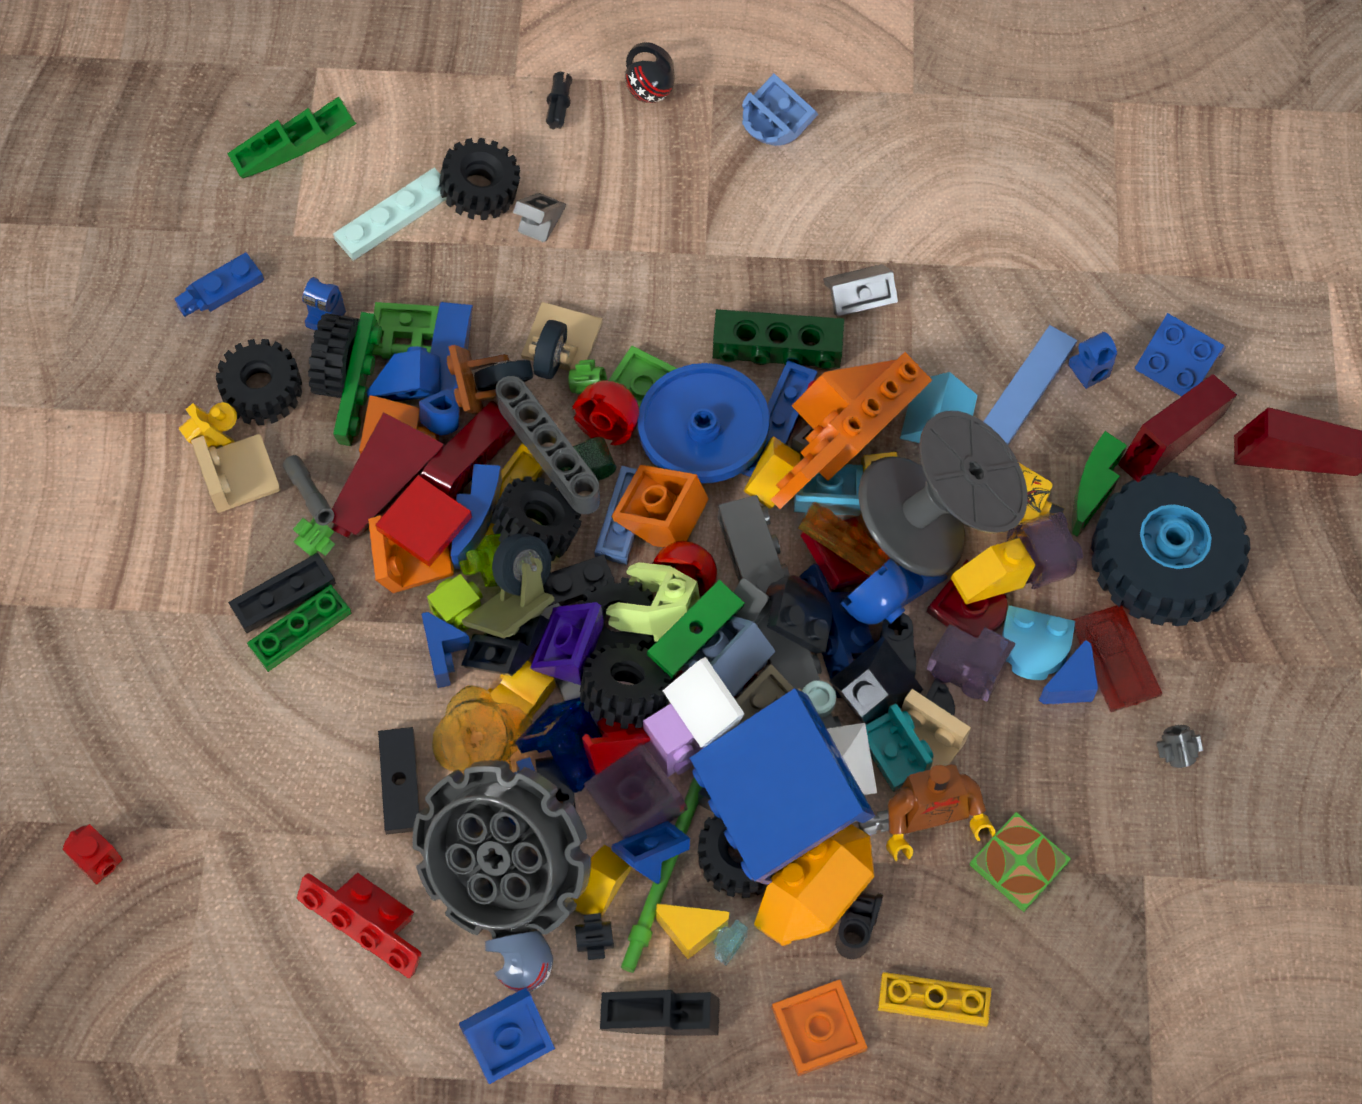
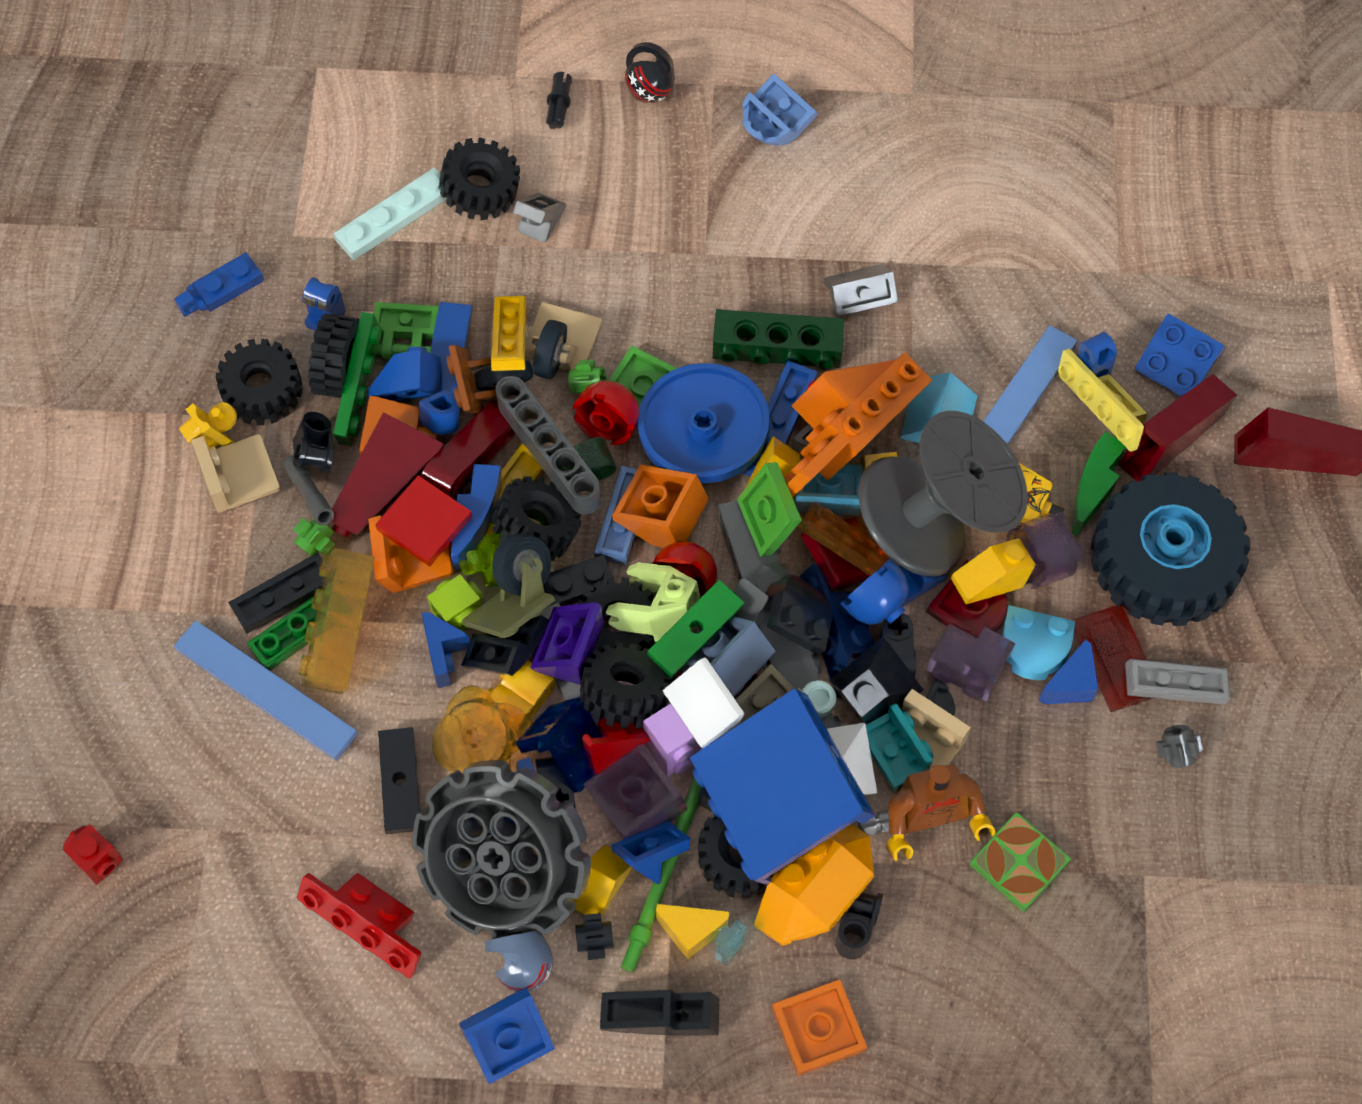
(266, 690): none -> medium blue tile
(287, 141): green slope -> none
(314, 442): none -> black piece
(337, 621): none -> clear yellow brick
(509, 333): none -> yellow tile
(769, 509): none -> bright green tile
(911, 997): yellow tile -> none
(1105, 399): none -> light yellow bracket
(1177, 681): none -> light grey tile

